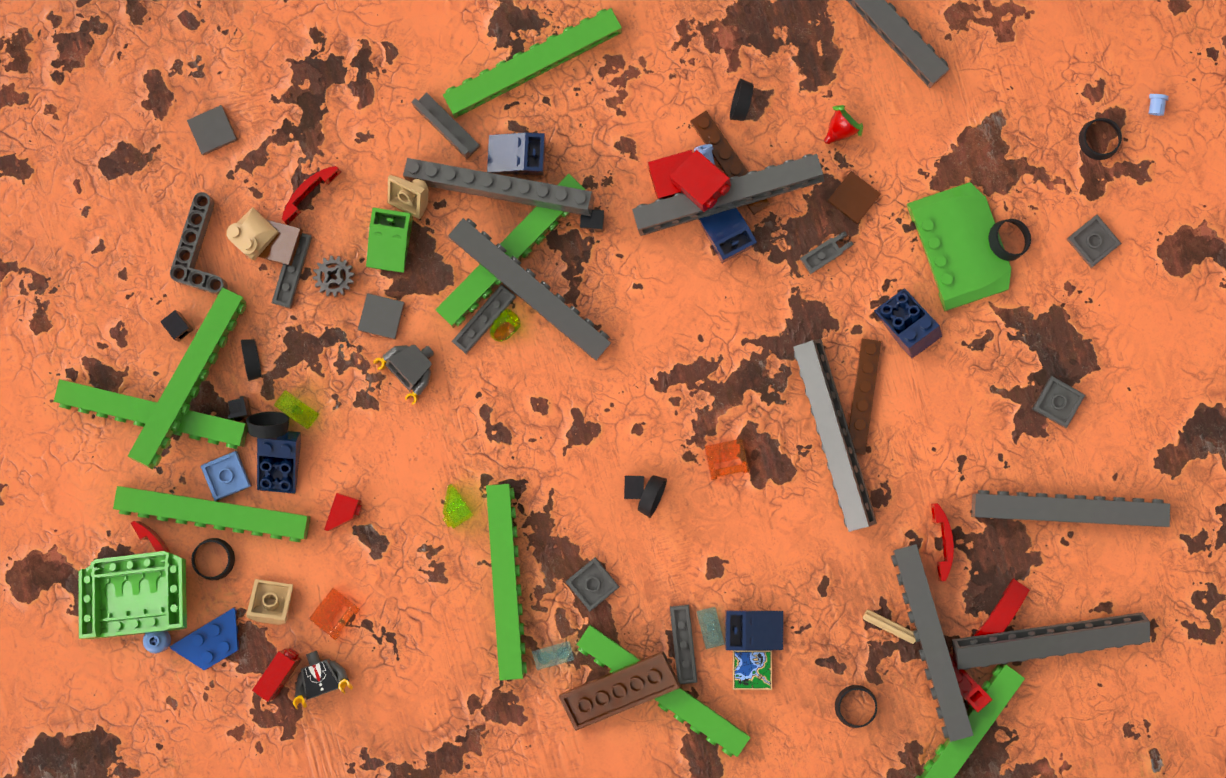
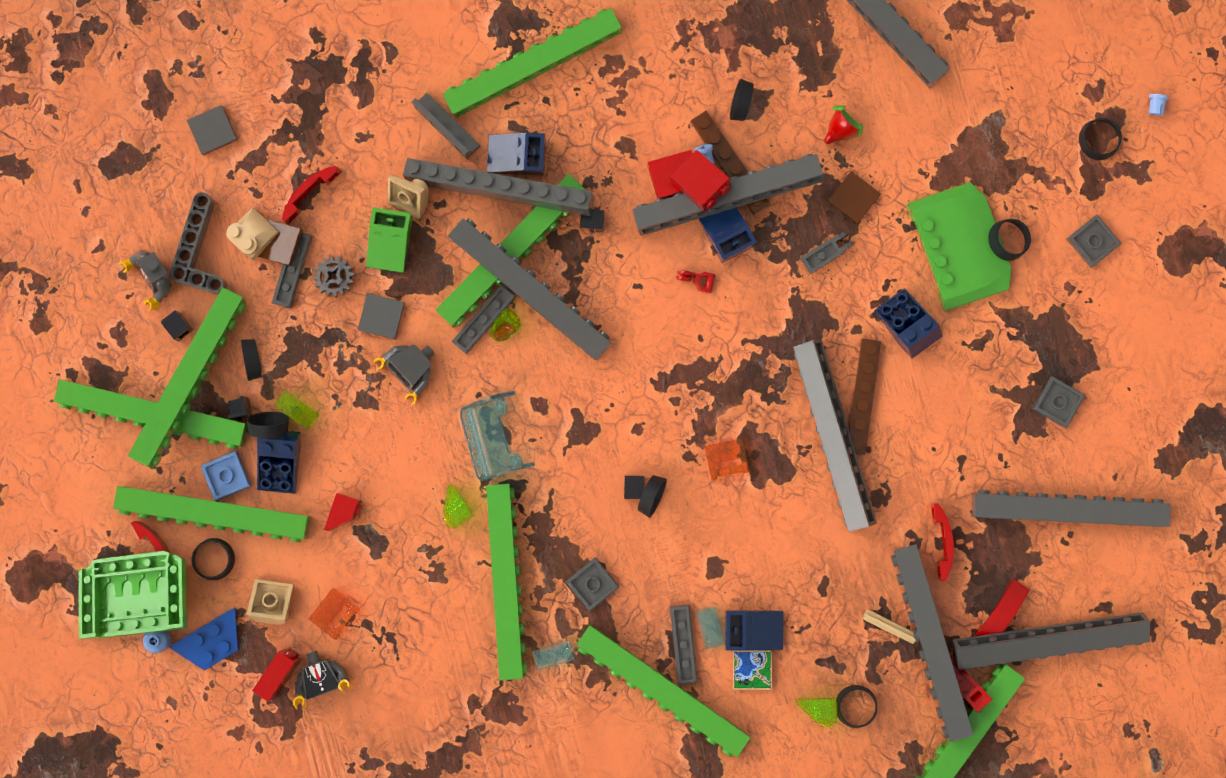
(153, 274): none -> dark grey torso
(487, 438): none -> clear light blue windscreen
(619, 691): reddish brown plate -> none
(709, 282): none -> red piece
(821, 710): none -> clear neon green slope

